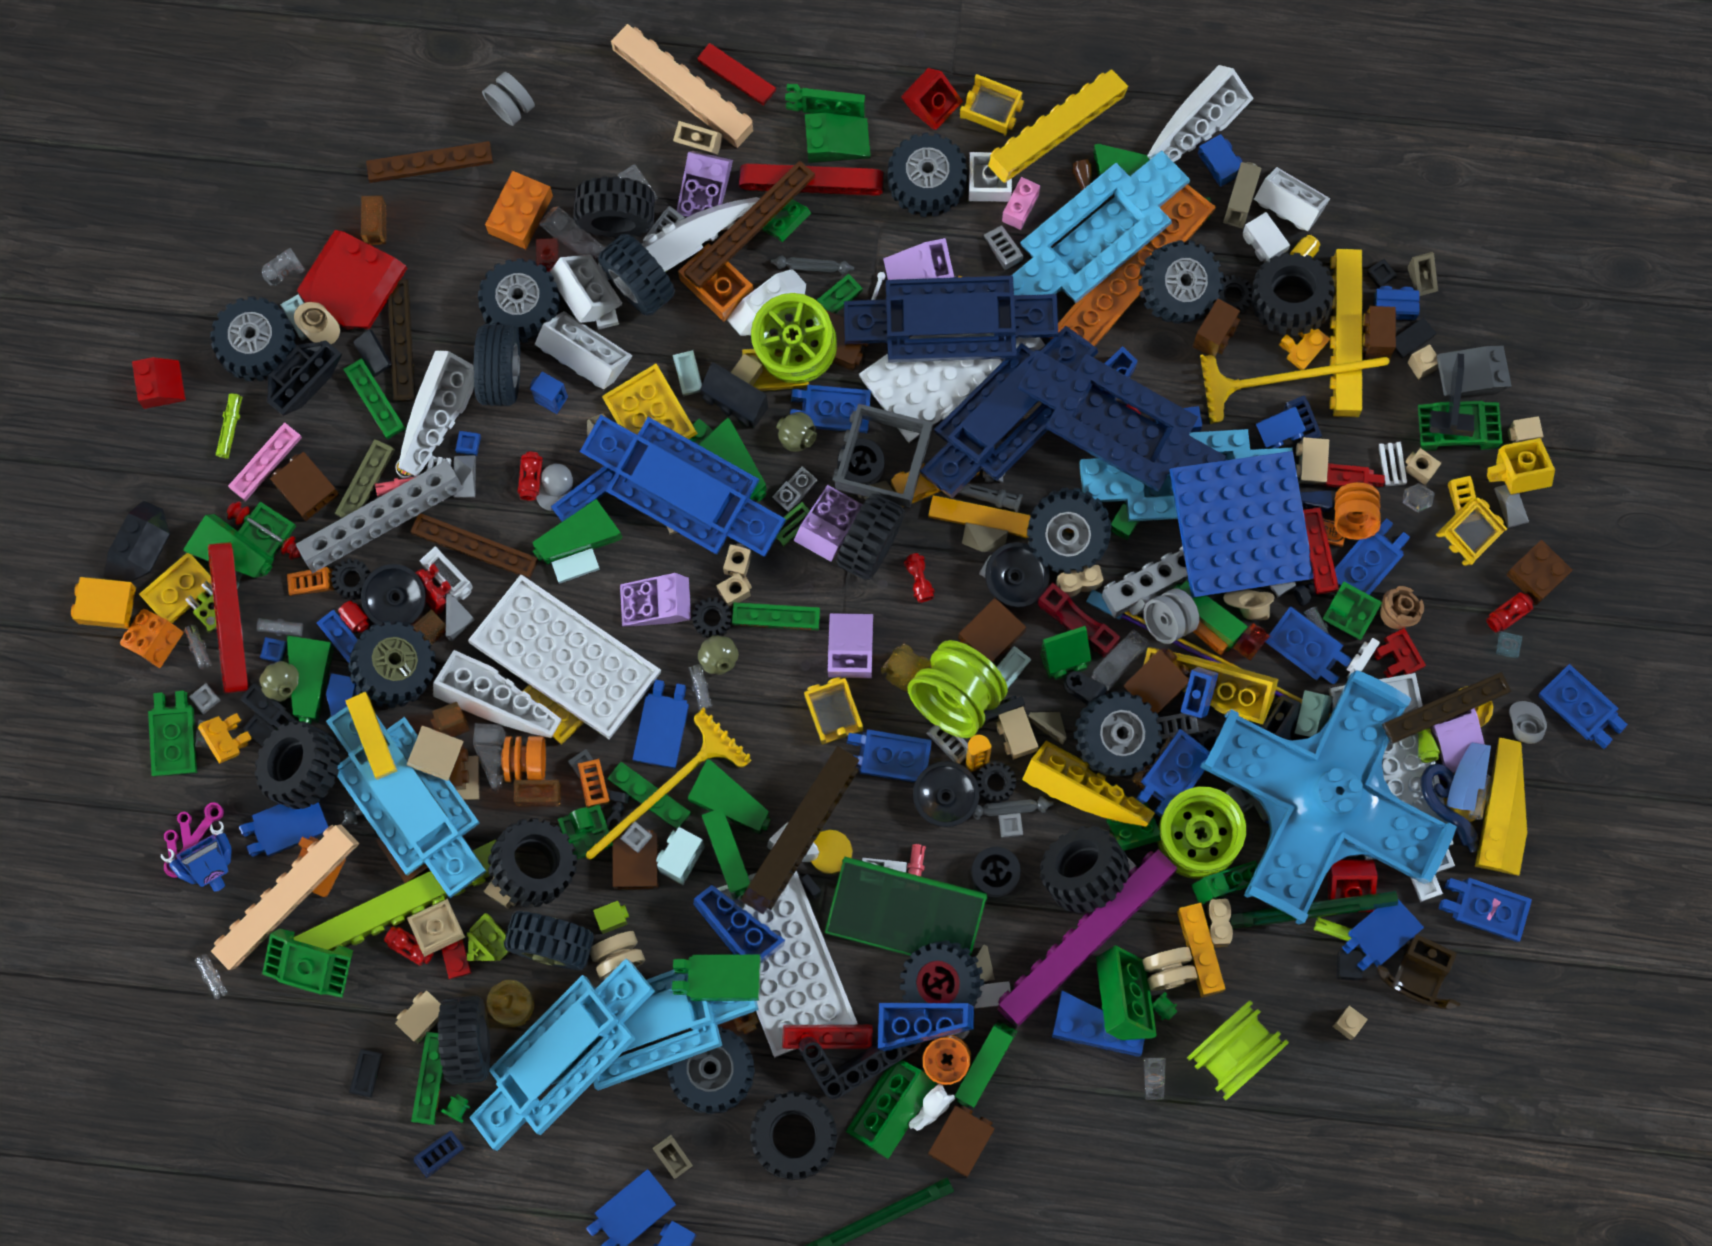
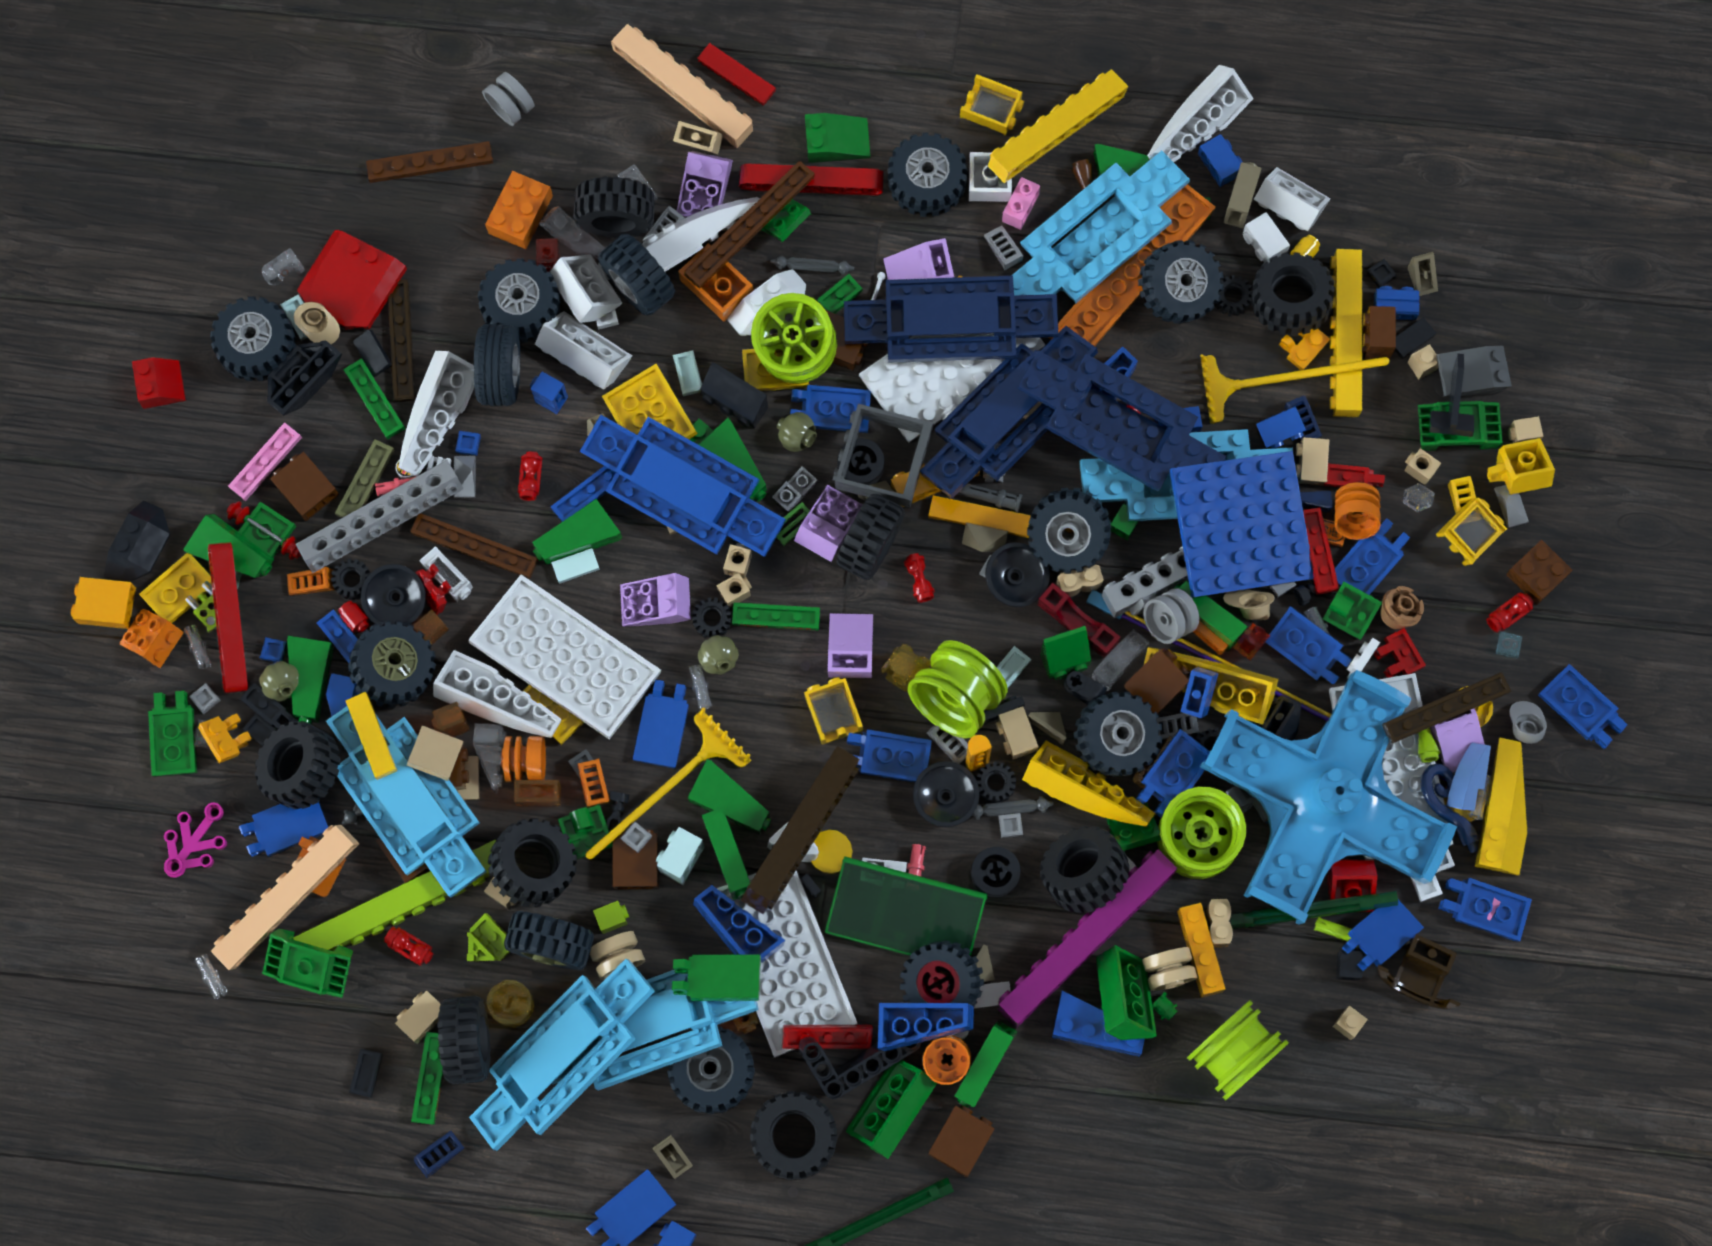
(204, 861): blue torso -> none
(230, 420): lime pin -> none
(279, 627): clear pin -> none
(373, 219): clear orange brick -> none
(435, 927): tan tile -> none
(456, 618): light grey slope -> none
(456, 960): red hinge -> none
(456, 1108): green brick -> none
(554, 484): light grey cap -> none
(641, 790): green plate -> none
(748, 369): tan brick -> none
(823, 101): green tile -> none
(932, 98): red slope -> none
(934, 1105): white animal -> none
(992, 631): reddish brown brick -> none
(1154, 1078): clear leg -> none
(1217, 329): reddish brown brick -> none
(1224, 883): green slope -> none
(1313, 713): sand green brick -> none
(1390, 447): white tile -> none

